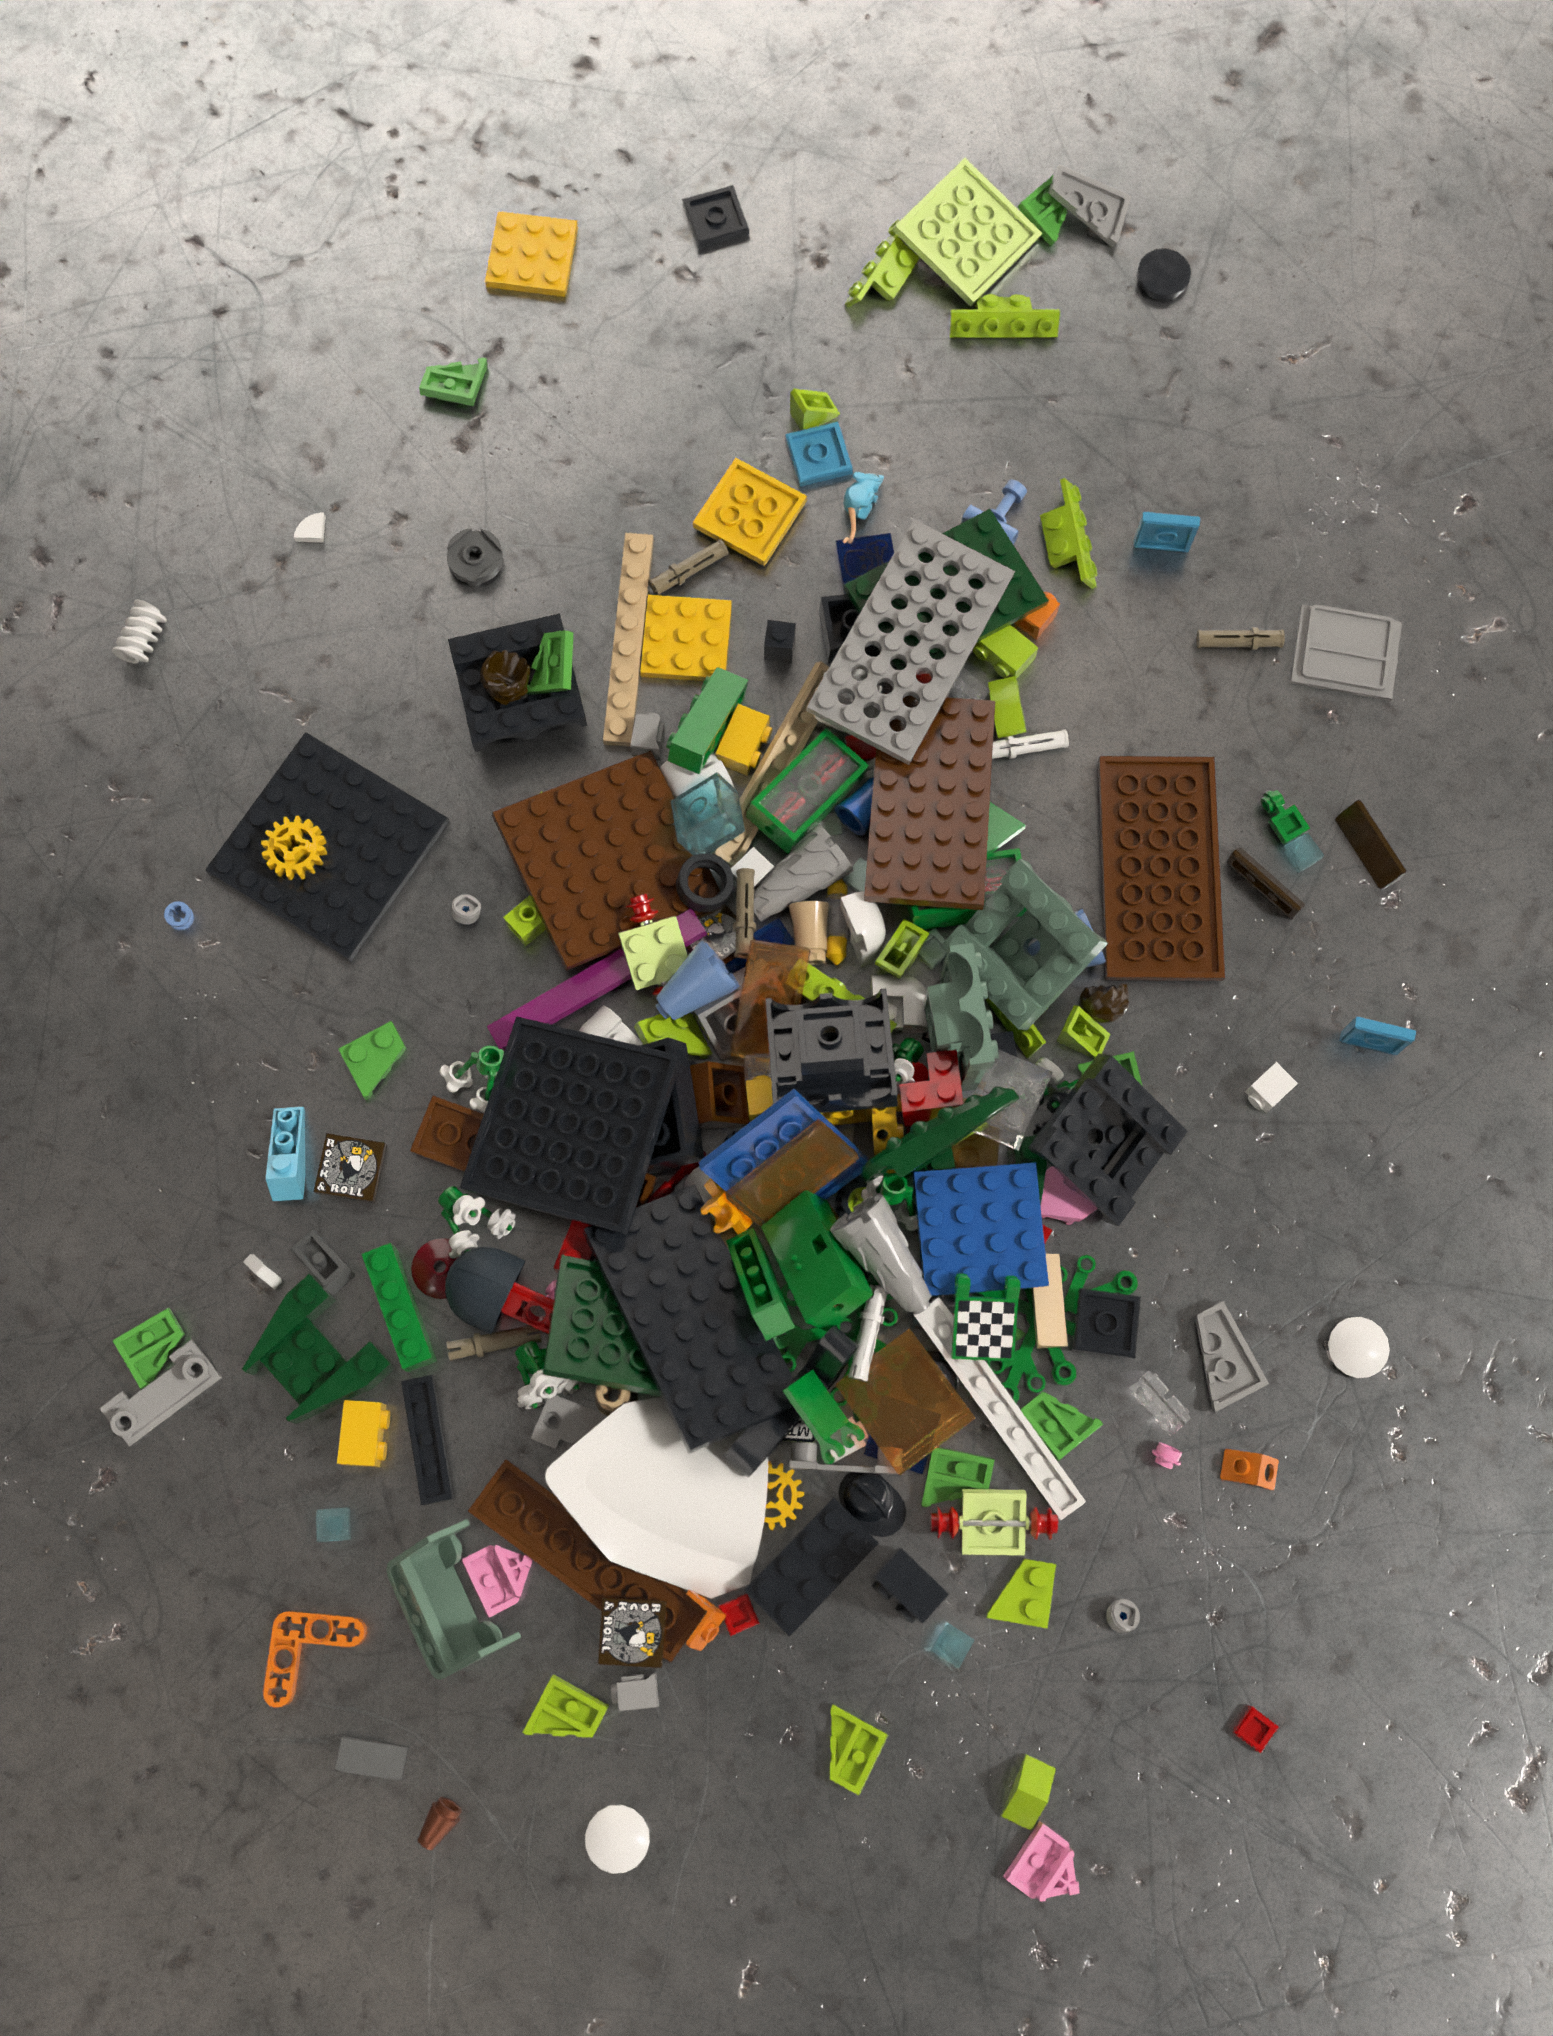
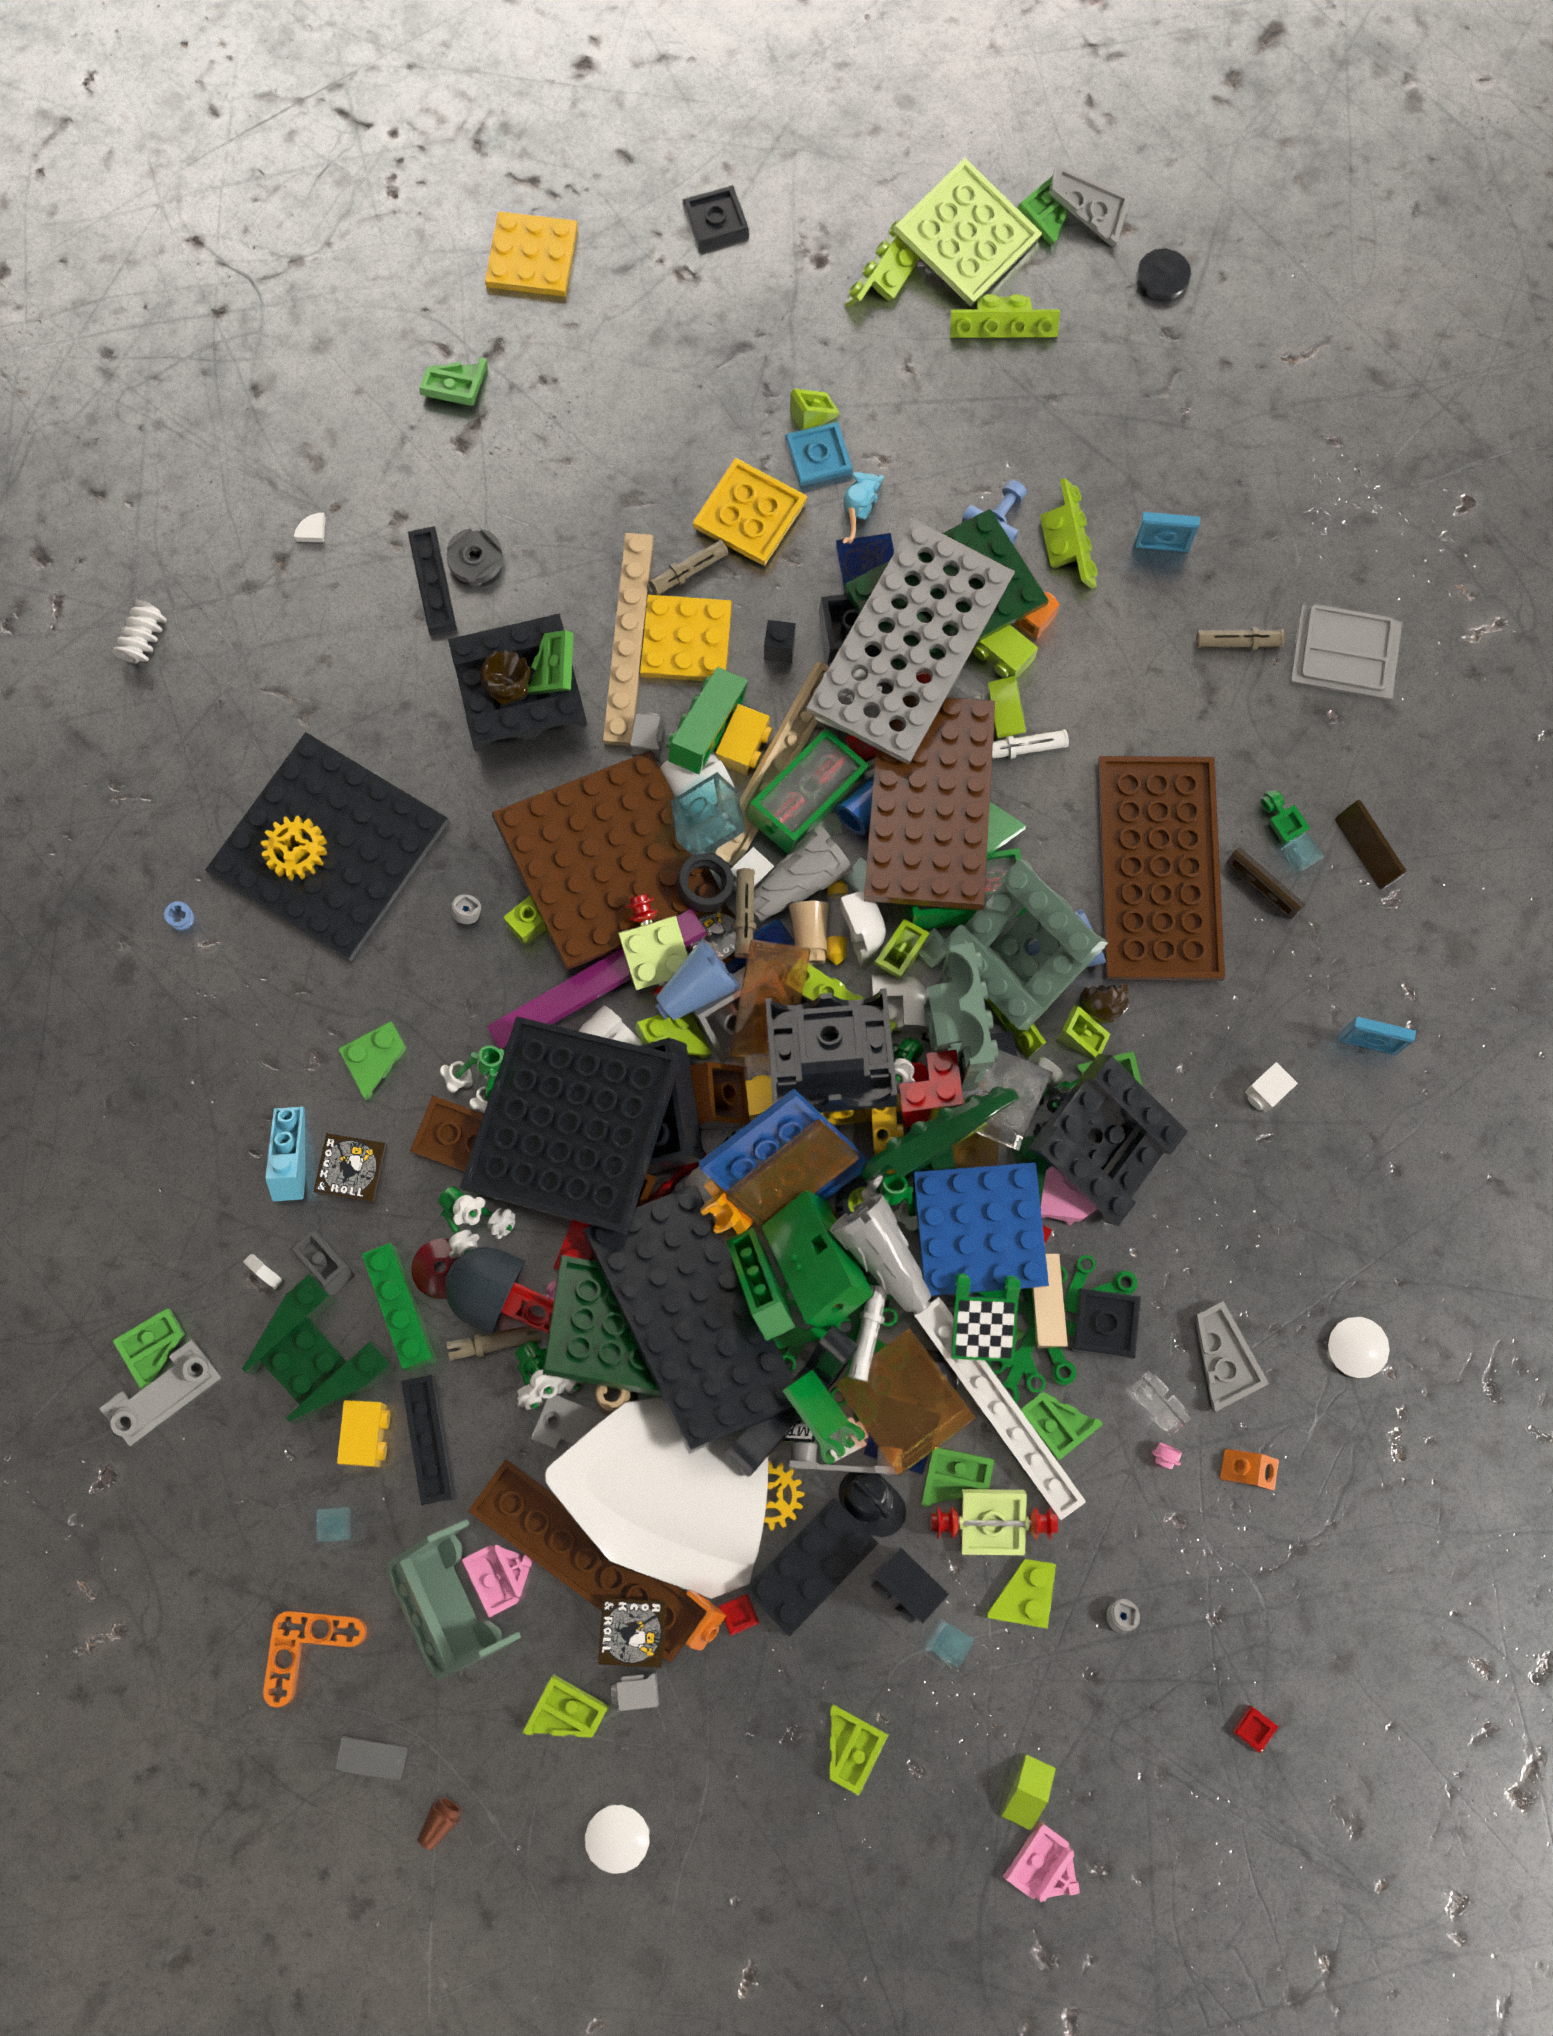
(432, 580): none -> black tile

